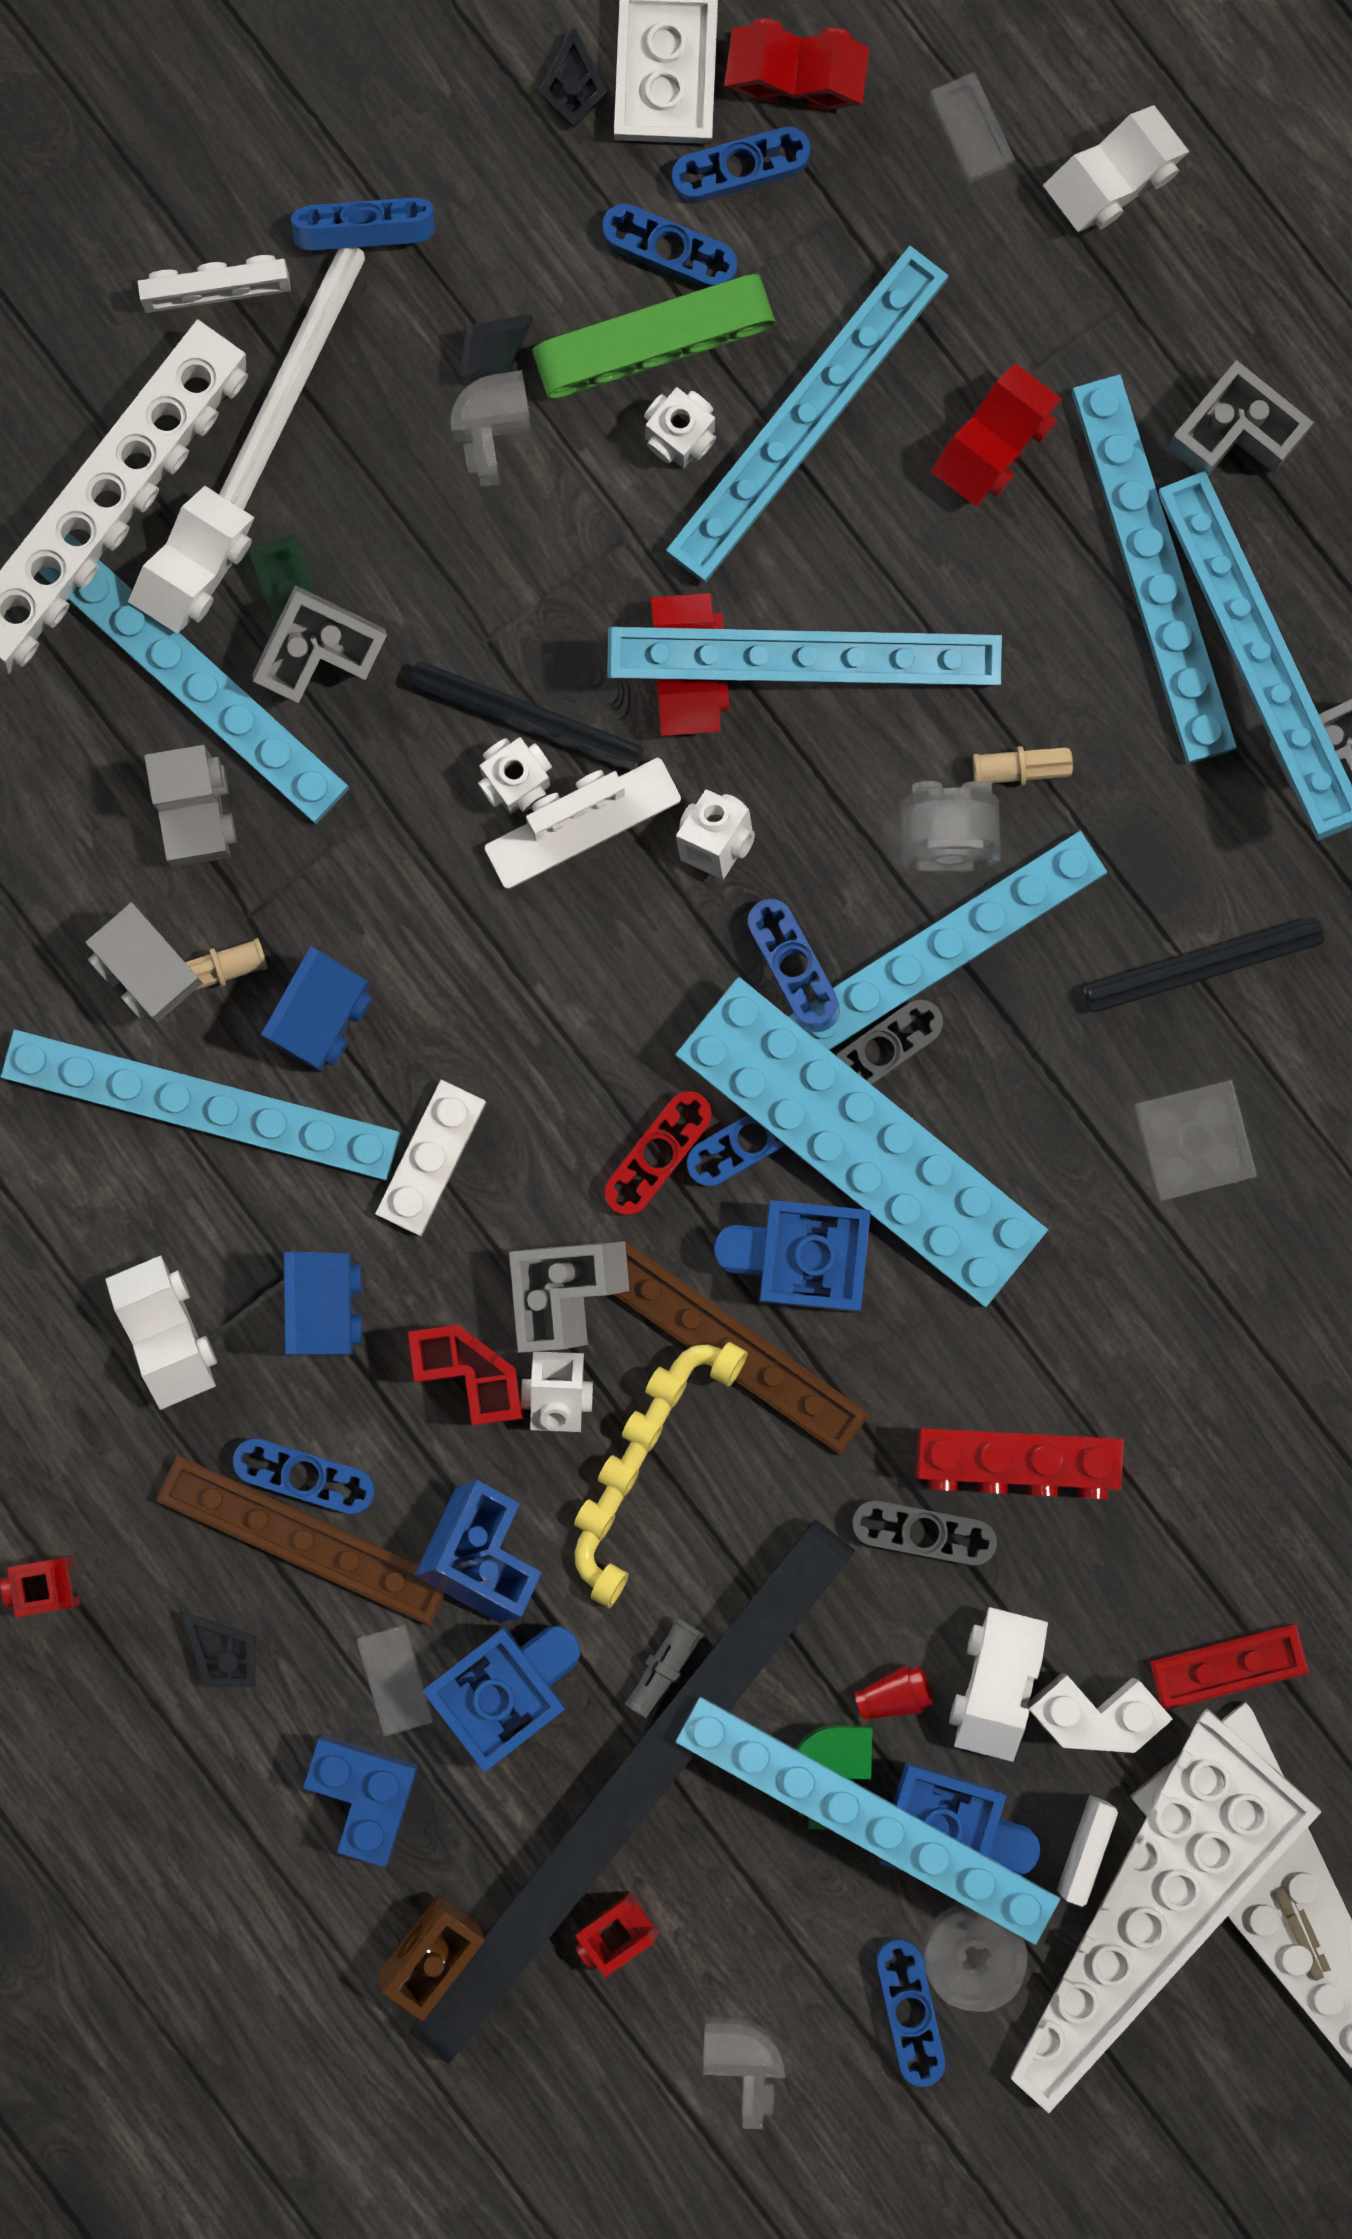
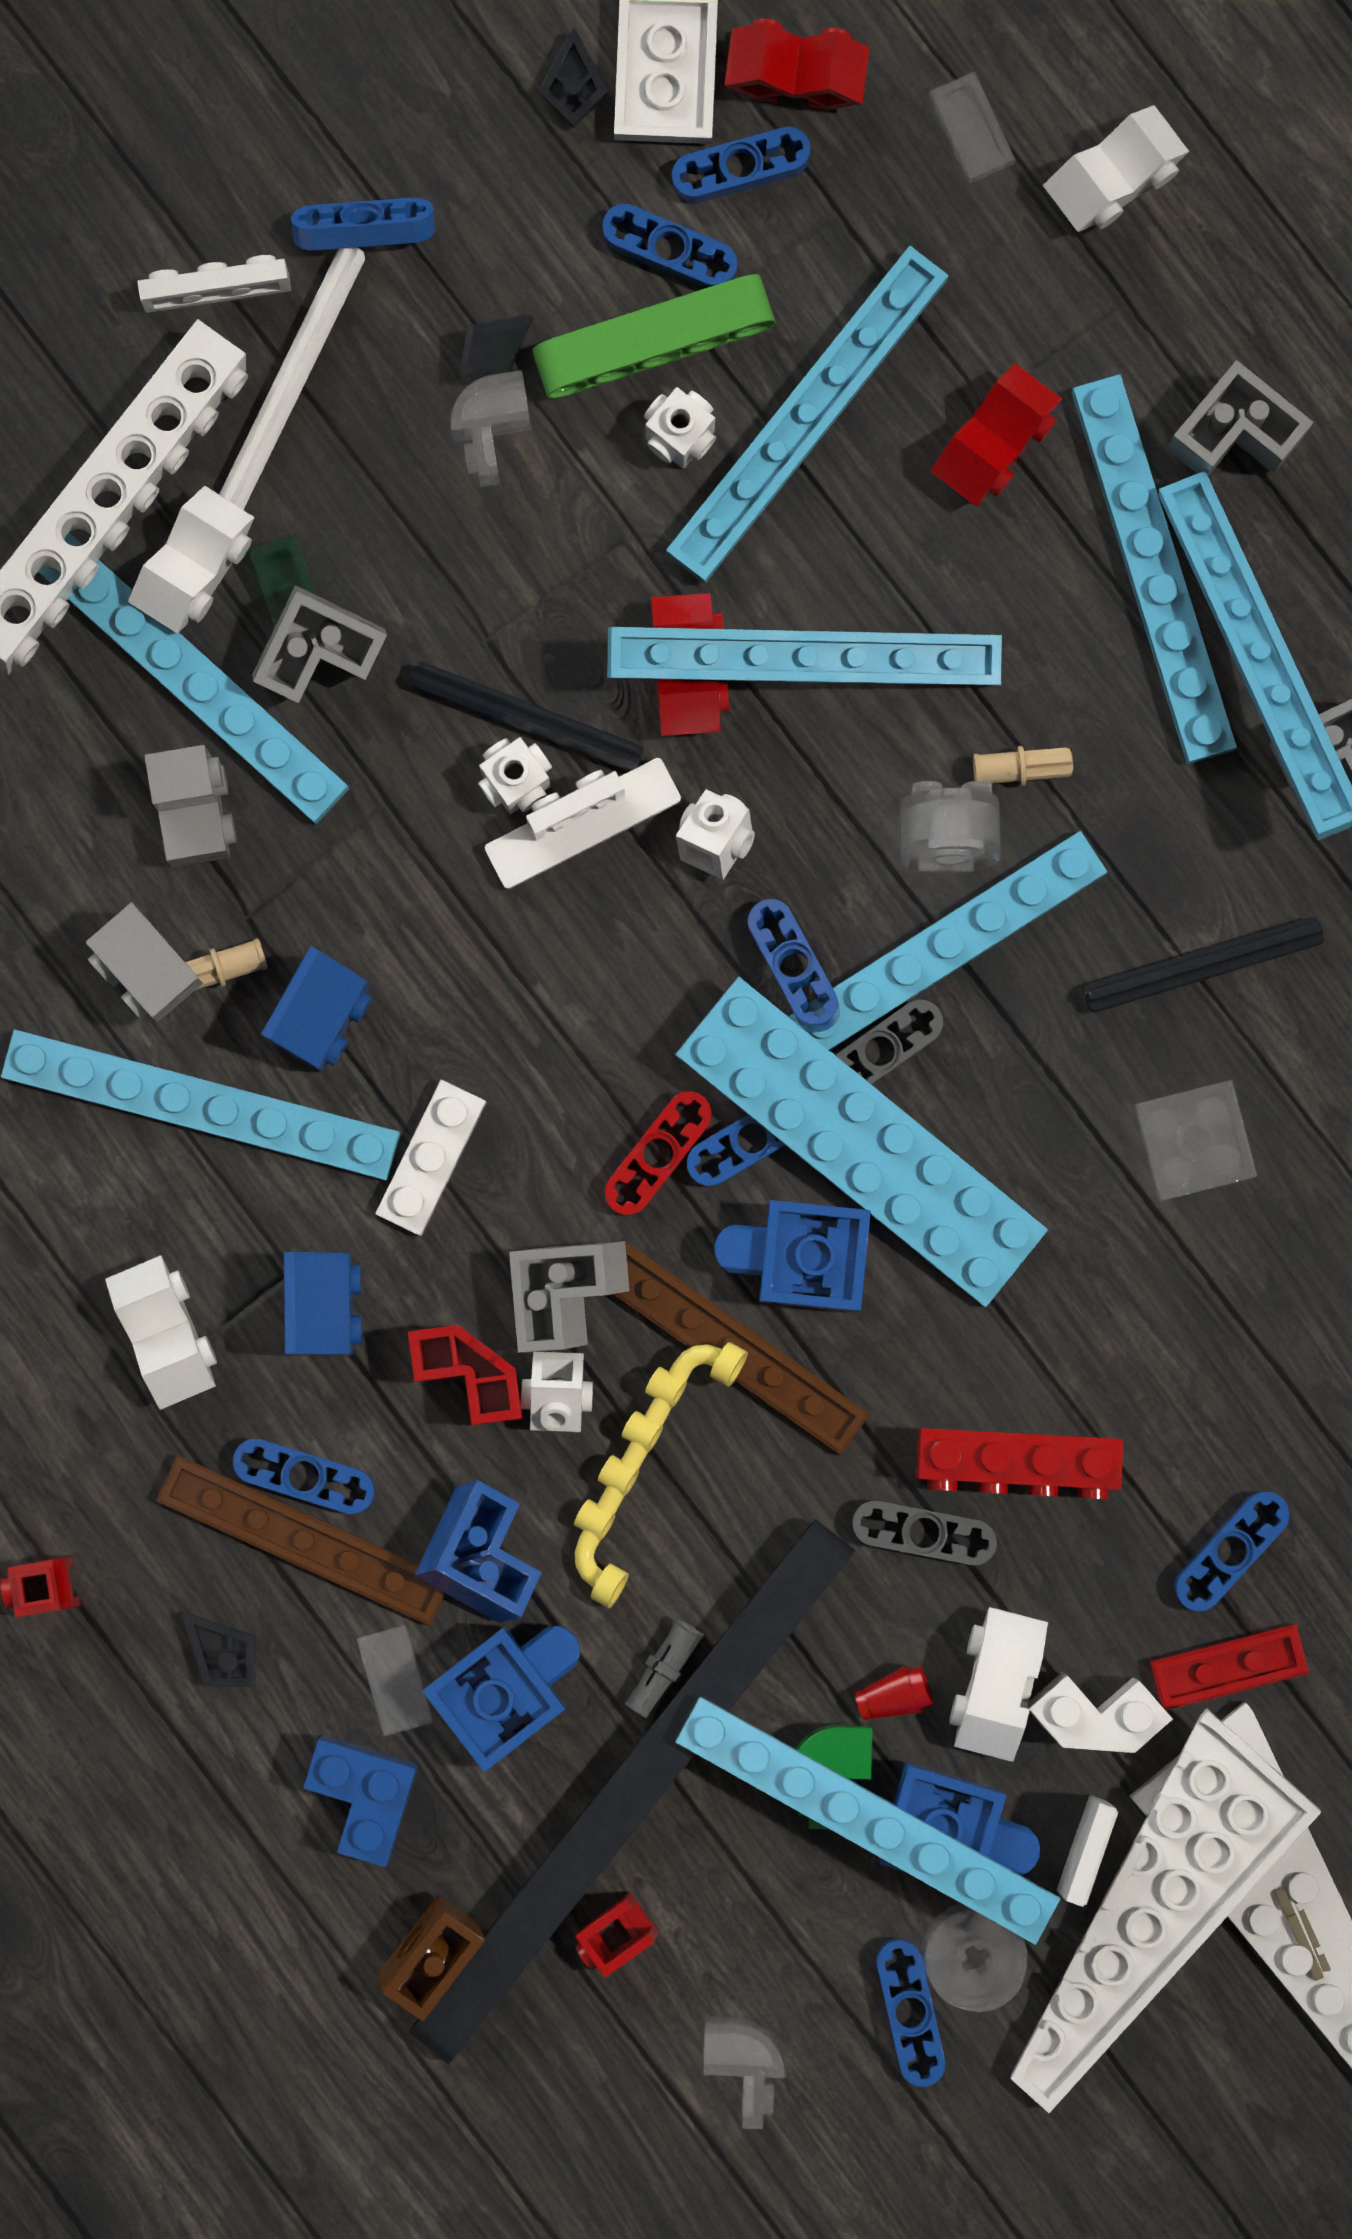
(1247, 1515): none -> blue beam

